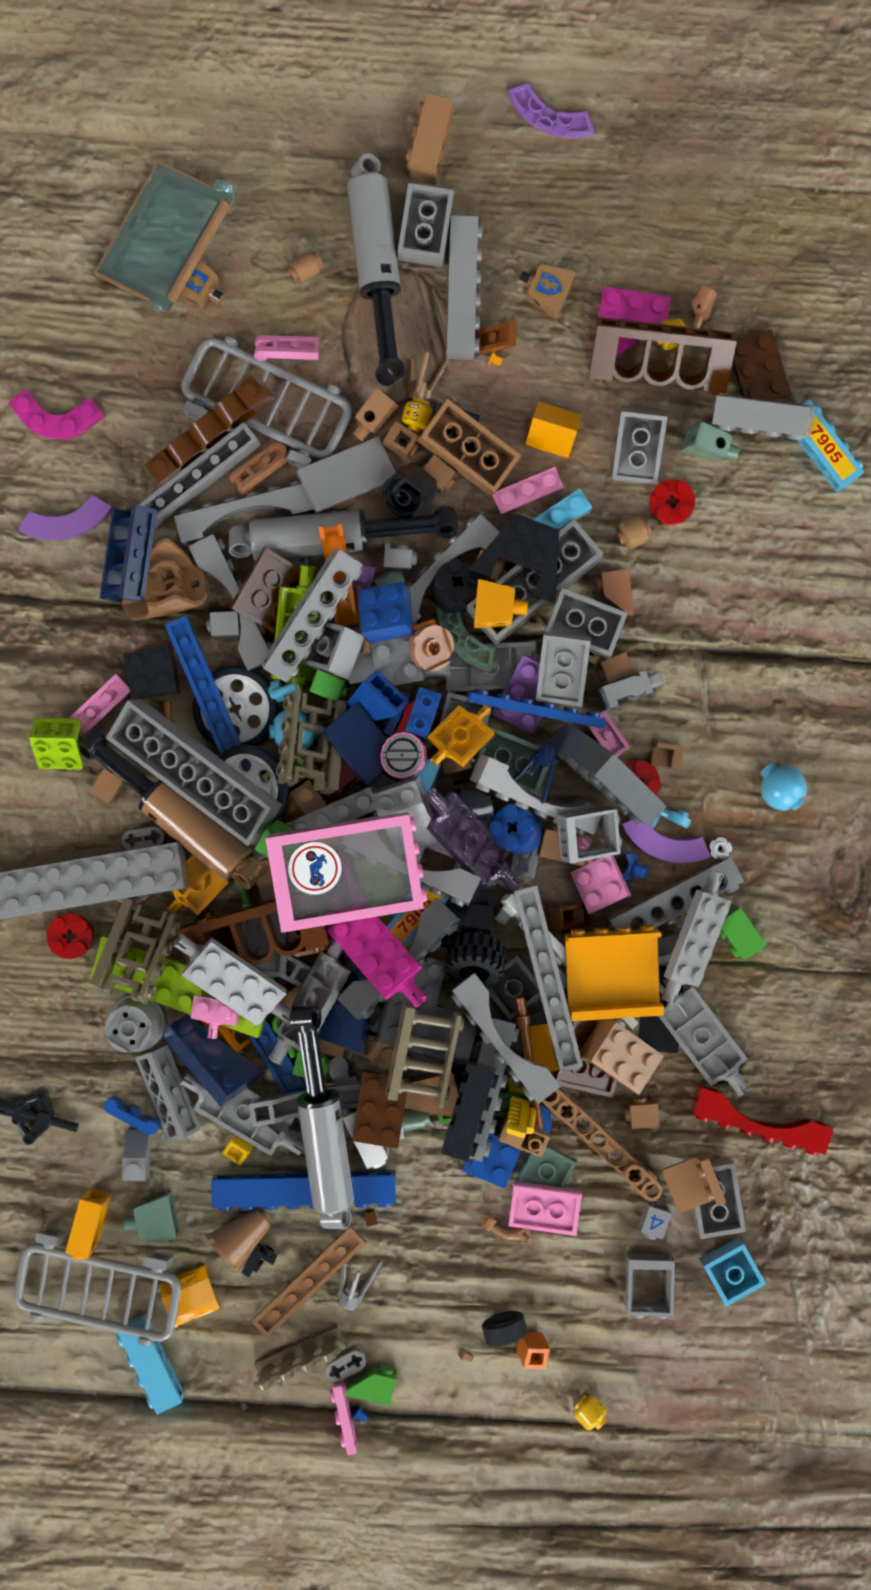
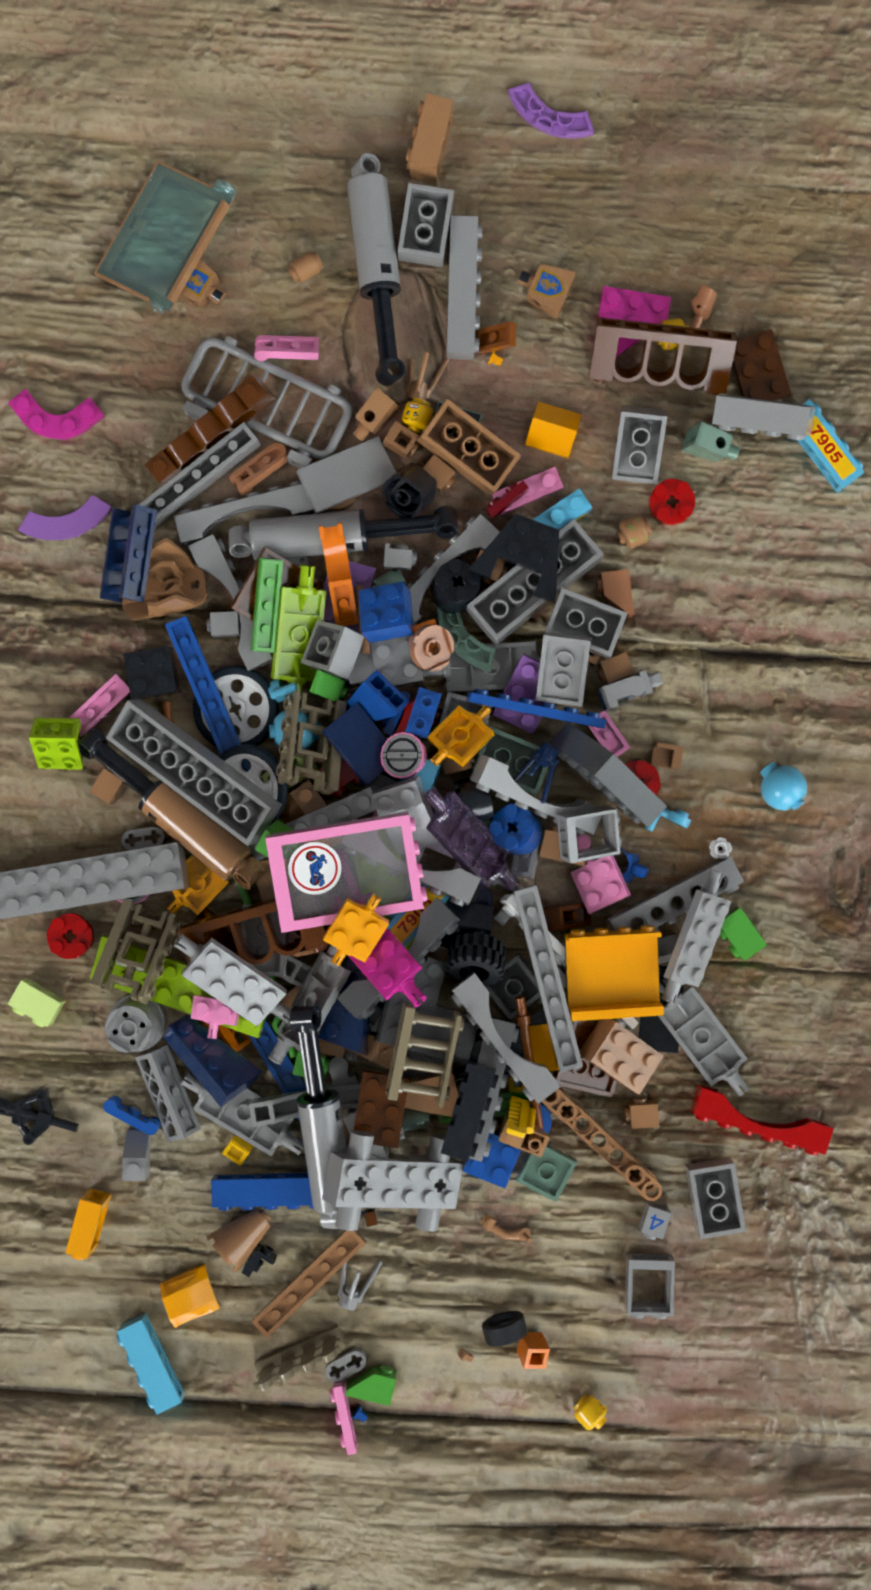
(36, 1002): none -> yellowish green brick
(154, 1218): sand green torso -> none
(157, 1261): light grey bar -> none
(266, 605): none -> bright green tile
(288, 668): light grey brick -> none
(356, 930): none -> light orange plate
(364, 1180): none -> light grey piece
(496, 605): light orange torso -> none
(499, 505): none -> dark red plate
(545, 1208): bright pink tile -> none
(666, 848): medium lavender tile -> none
(693, 1183): medium nougat bracket -> none
(732, 1271): medium azure brick -> none

